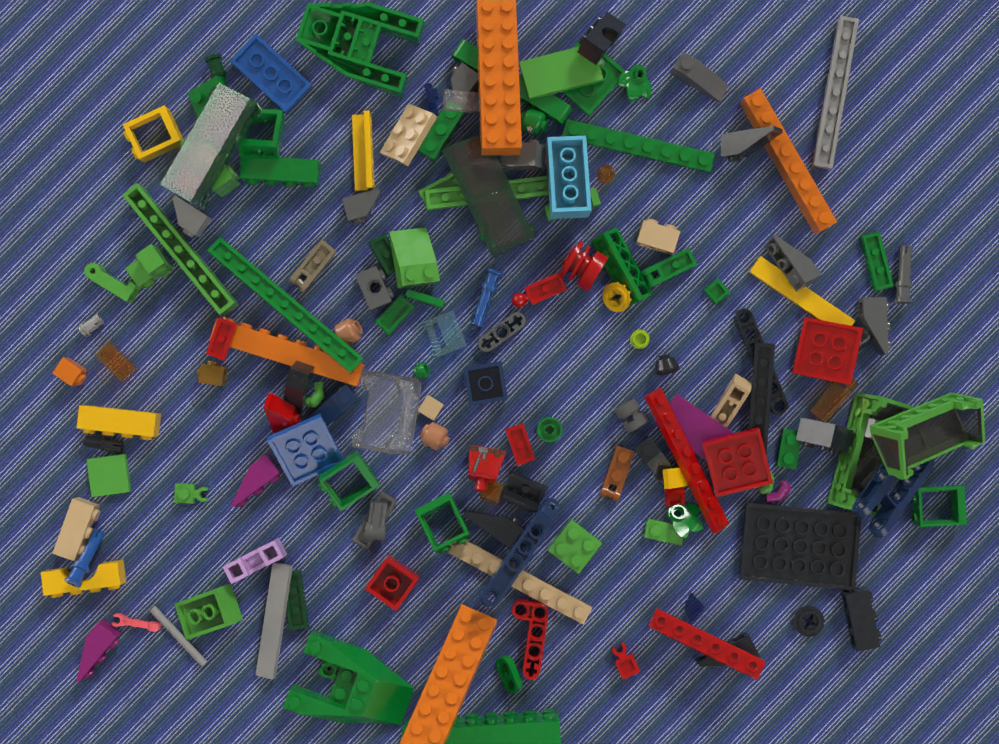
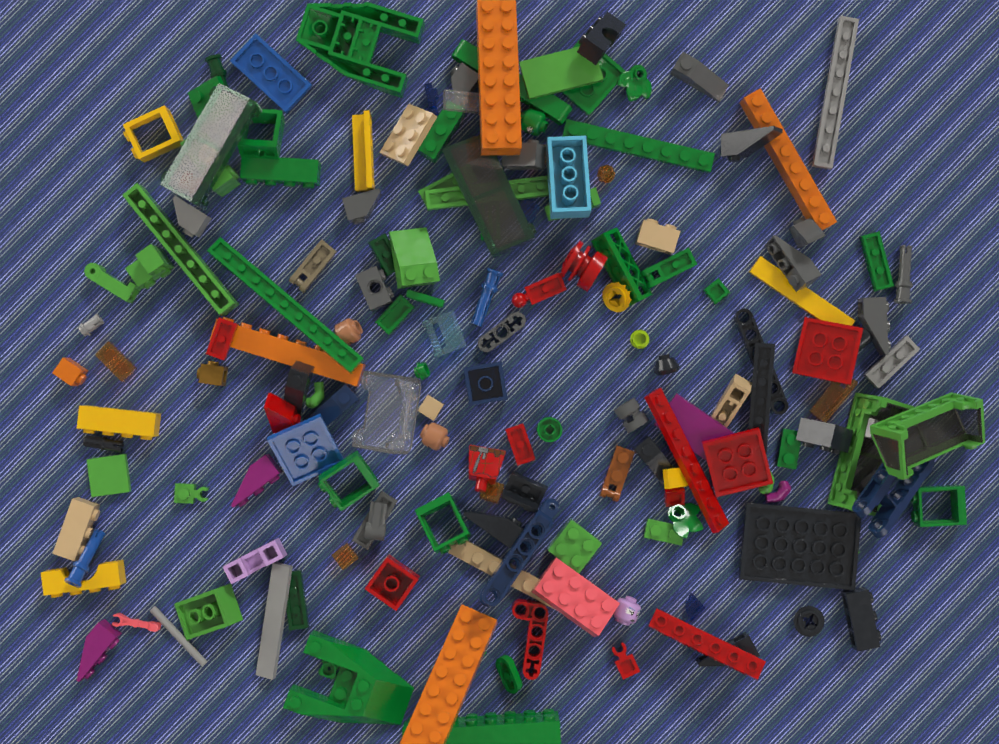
(345, 556): none -> clear orange plate
(529, 209): none -> clear blue tile
(575, 597): none -> coral brick
(627, 611): none -> lavender head
(805, 232): none -> dark grey slope
(891, 363): none -> light grey plate

